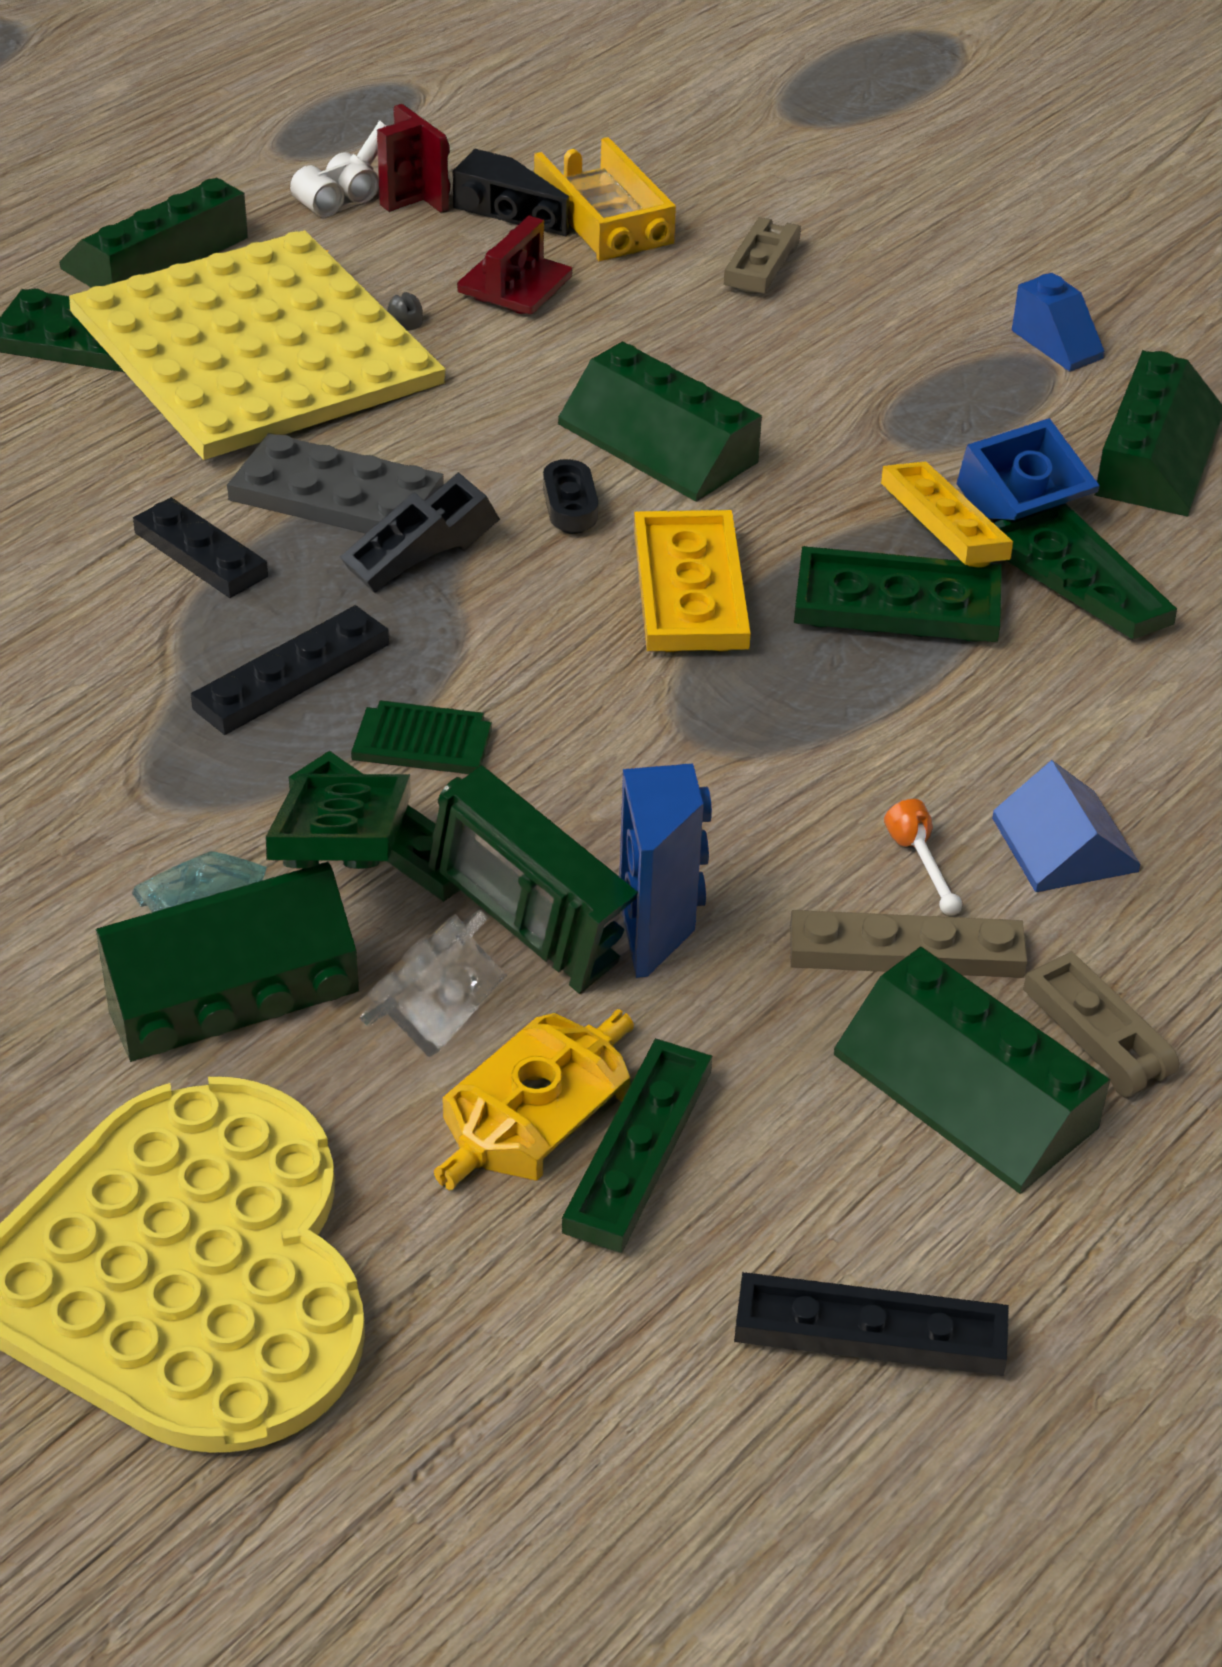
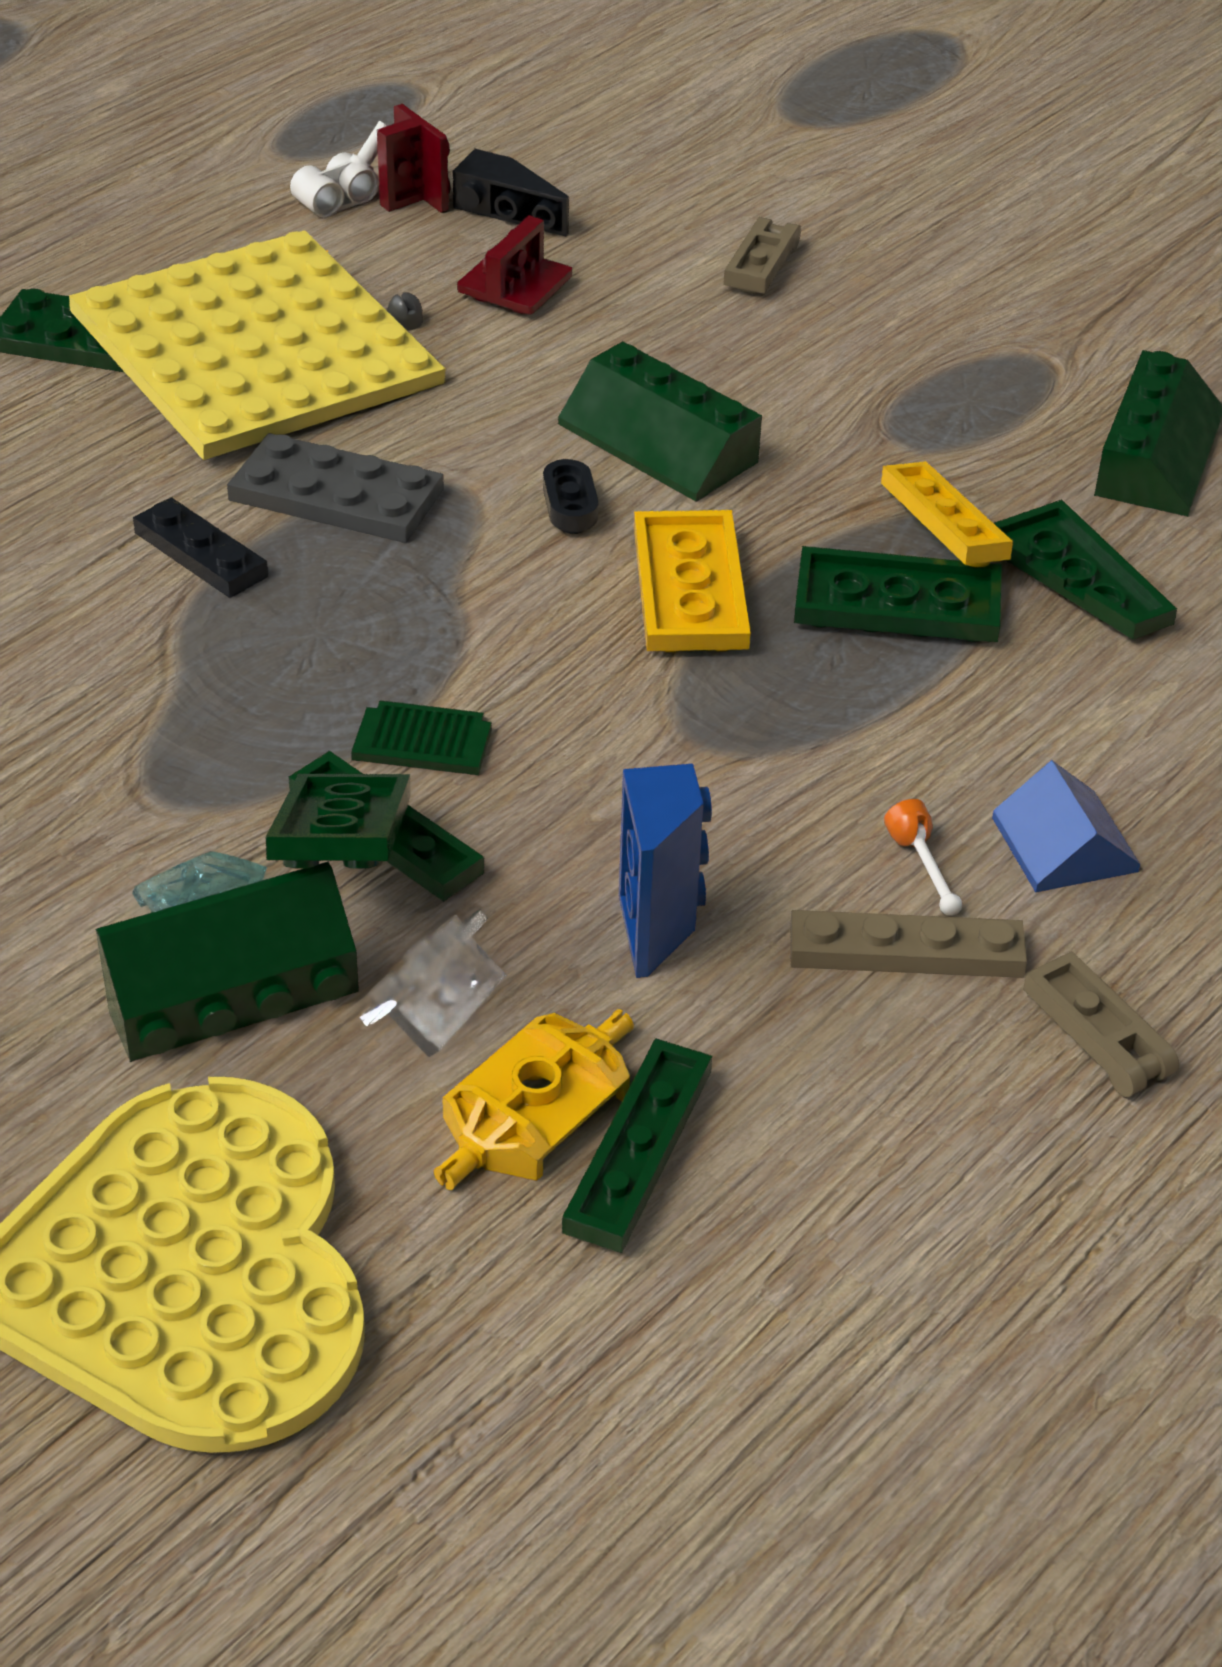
(167, 234): dark green slope -> none
(289, 669): black plate -> none
(419, 529): black slope -> none
(529, 876): dark green door -> none
(612, 206): yellow door -> none
(872, 1323): black plate -> none
(973, 1069): dark green slope -> none
(1023, 472): blue slope -> none
(1056, 322): blue slope -> none

